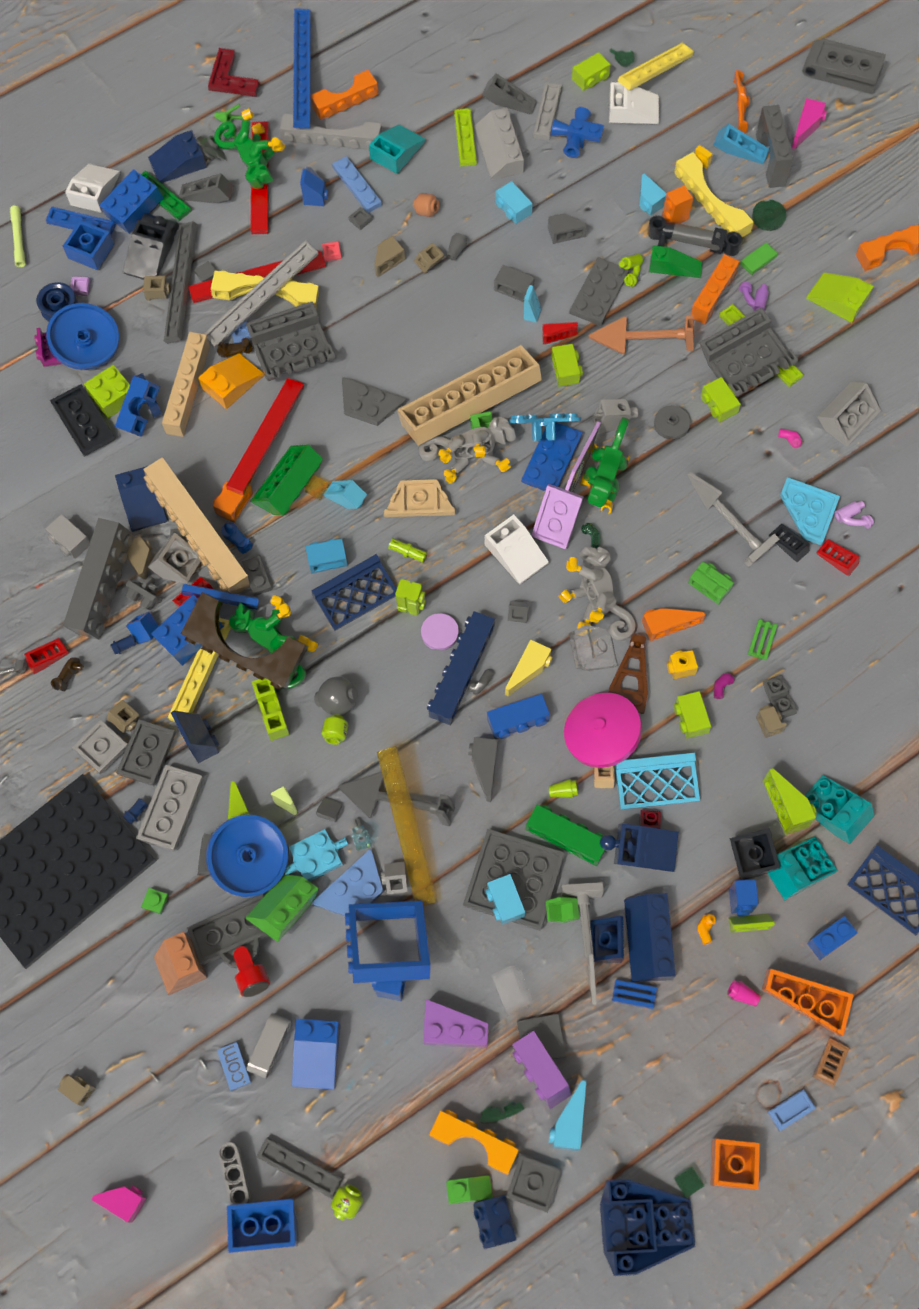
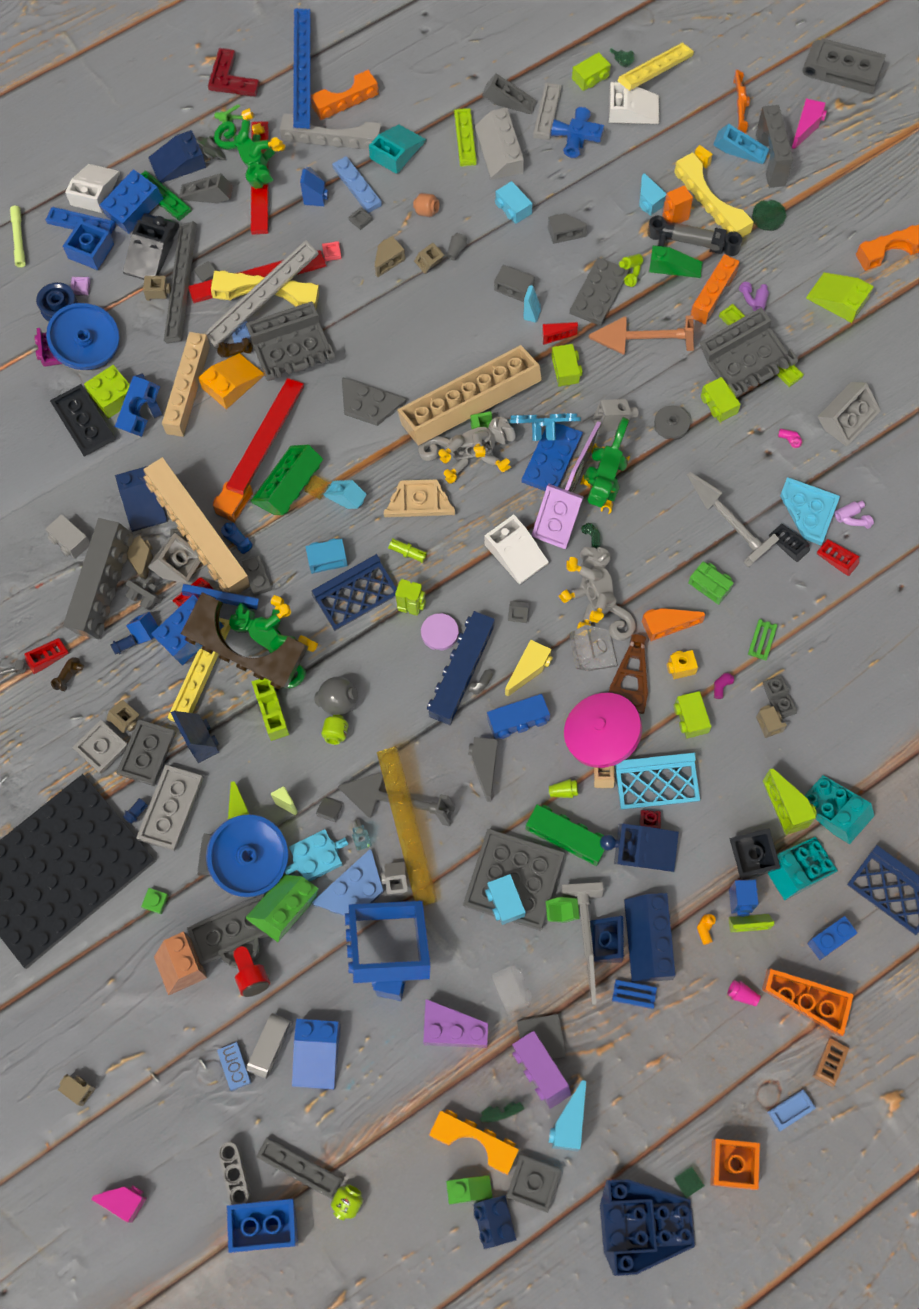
(758, 258): bright green tile -> none

